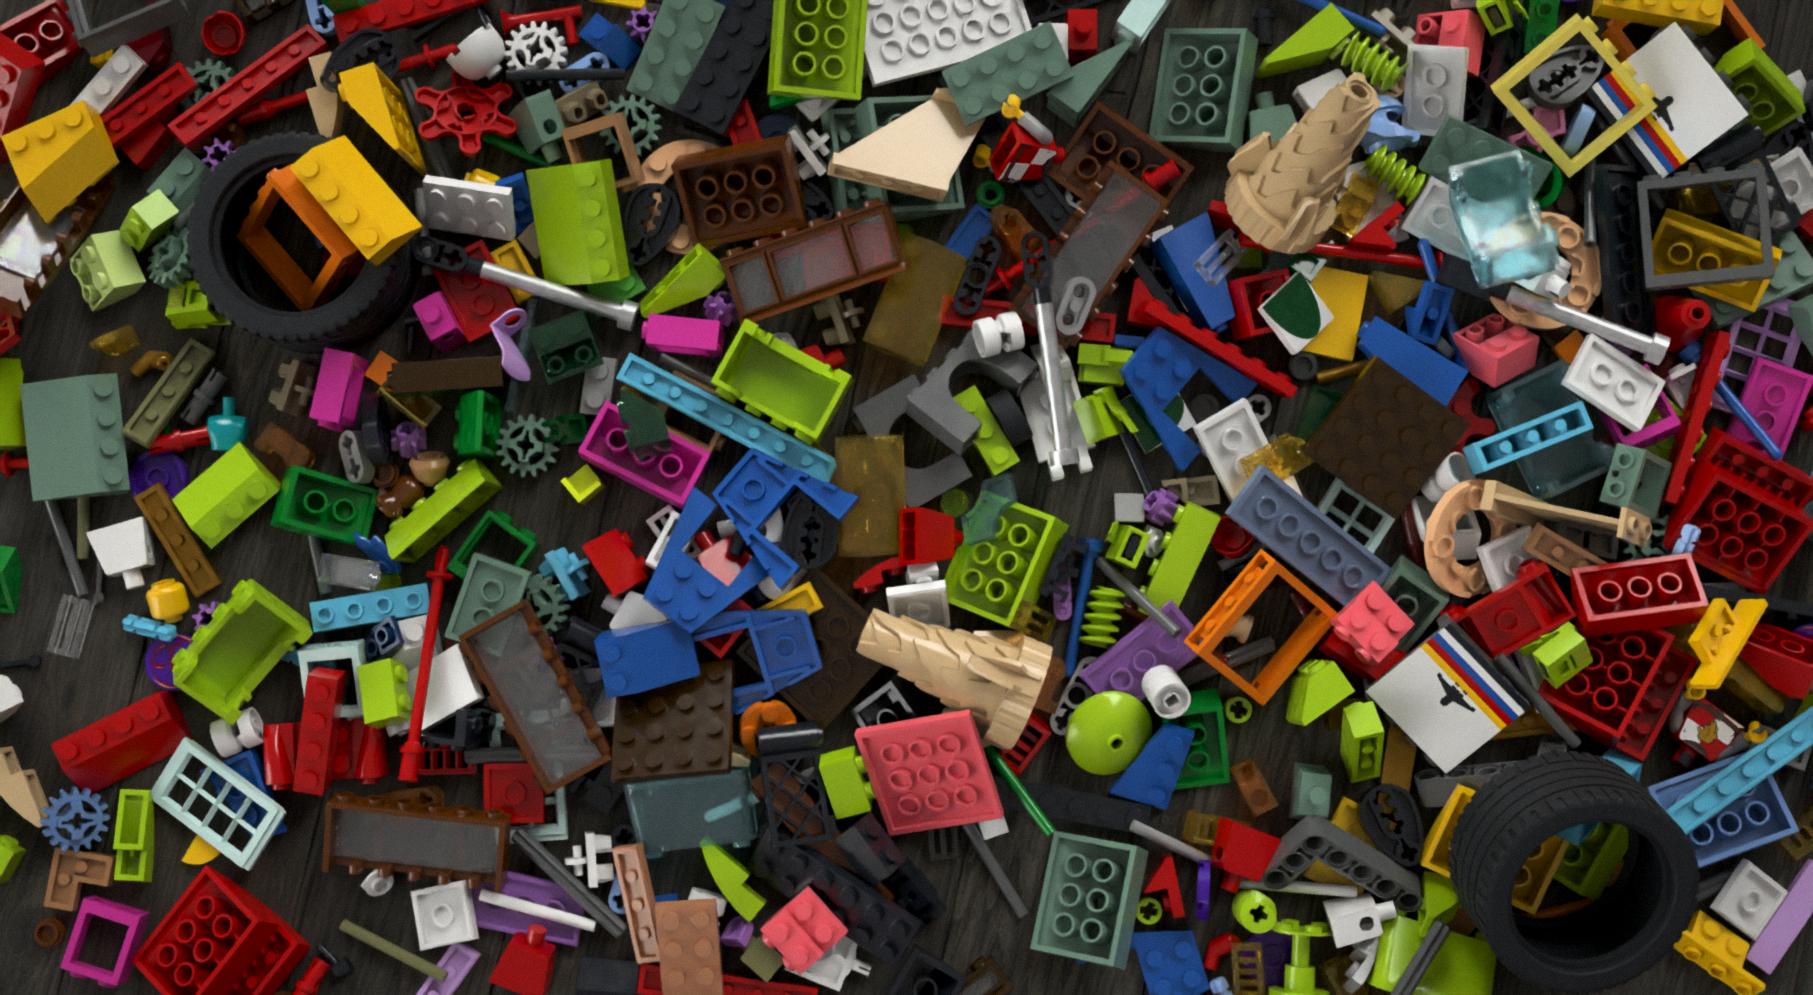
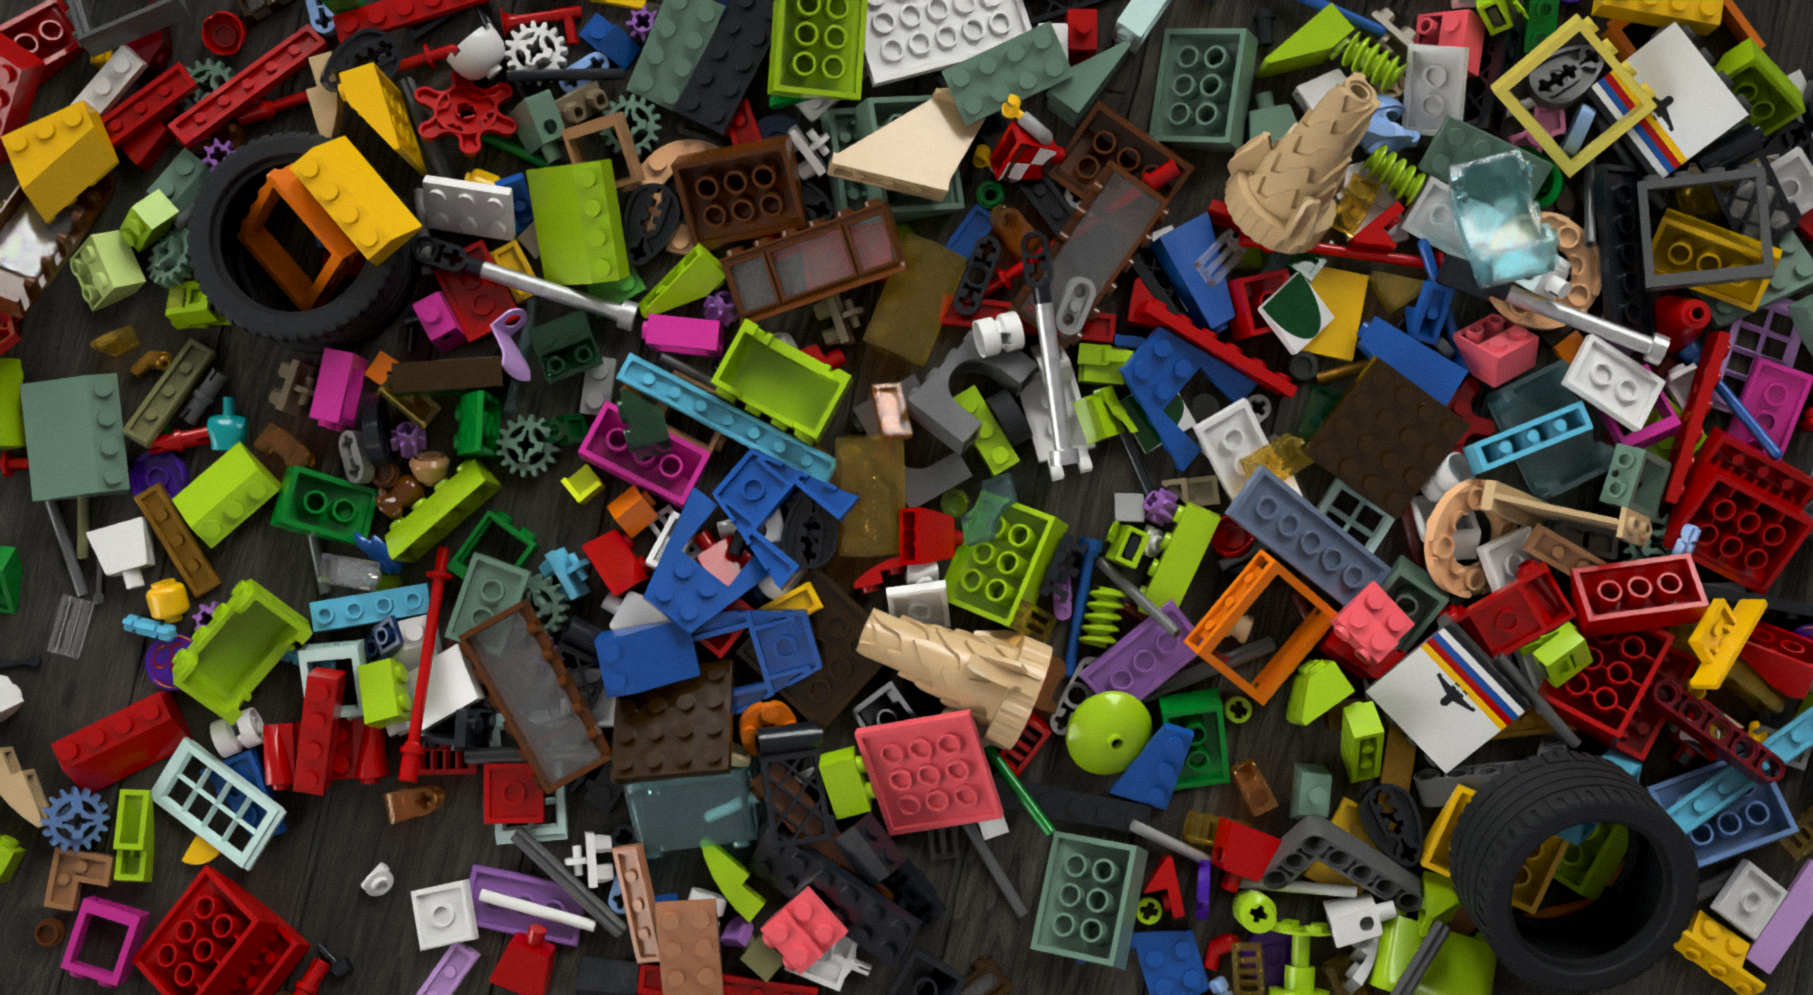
(393, 950): olive piece -> none
(417, 839): window -> none
(633, 510): none -> orange brick
(891, 411): none -> clear orange tile
(1166, 691): white wheel -> none
(1729, 733): none -> dark red beam

